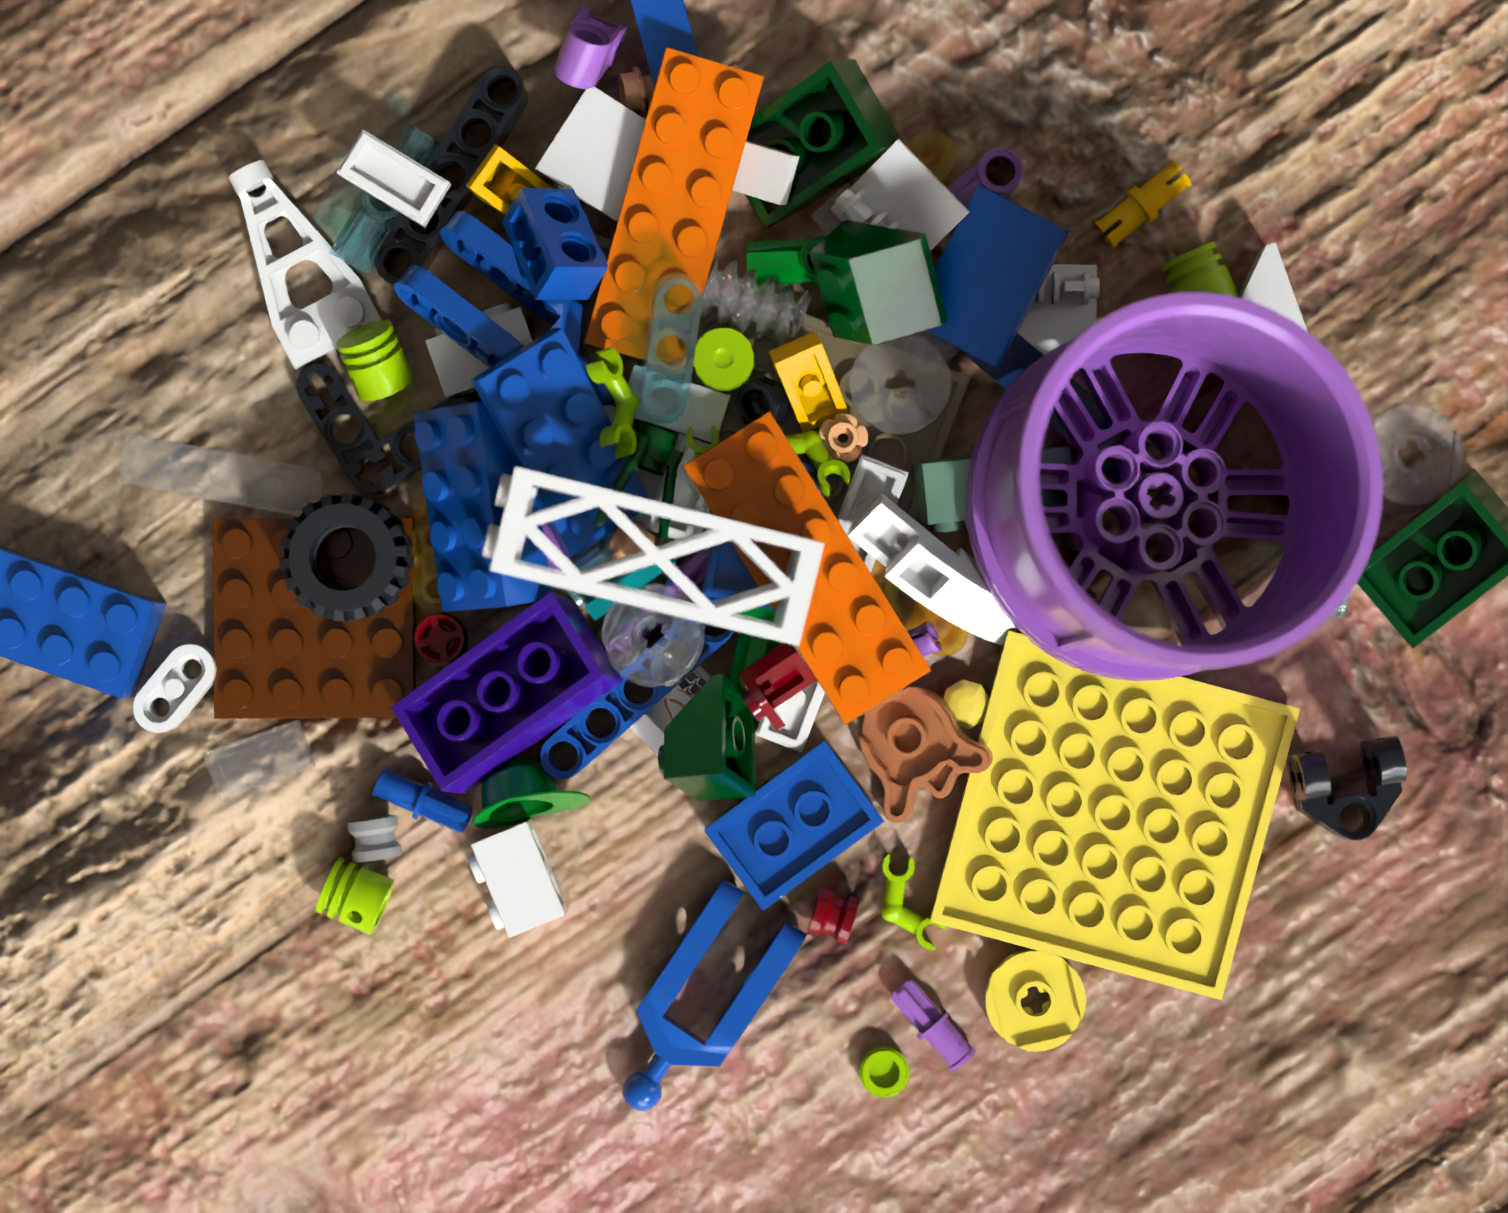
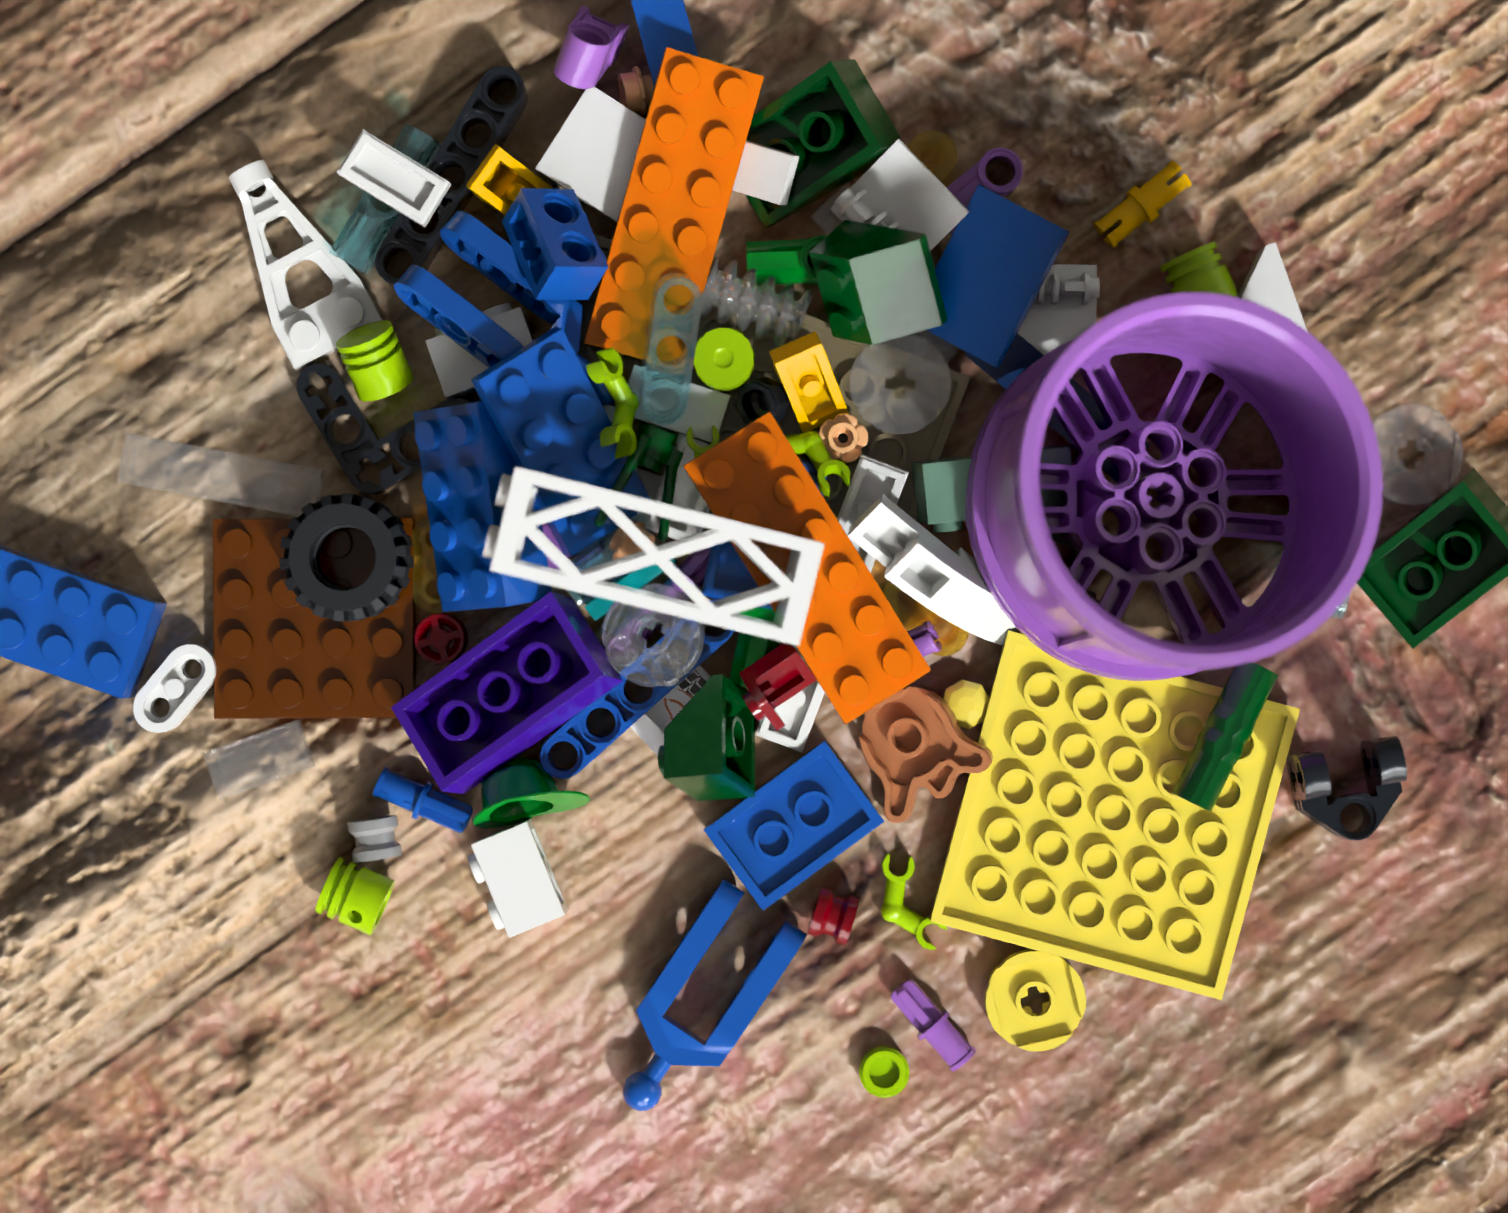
(1225, 734): none -> dark green axle

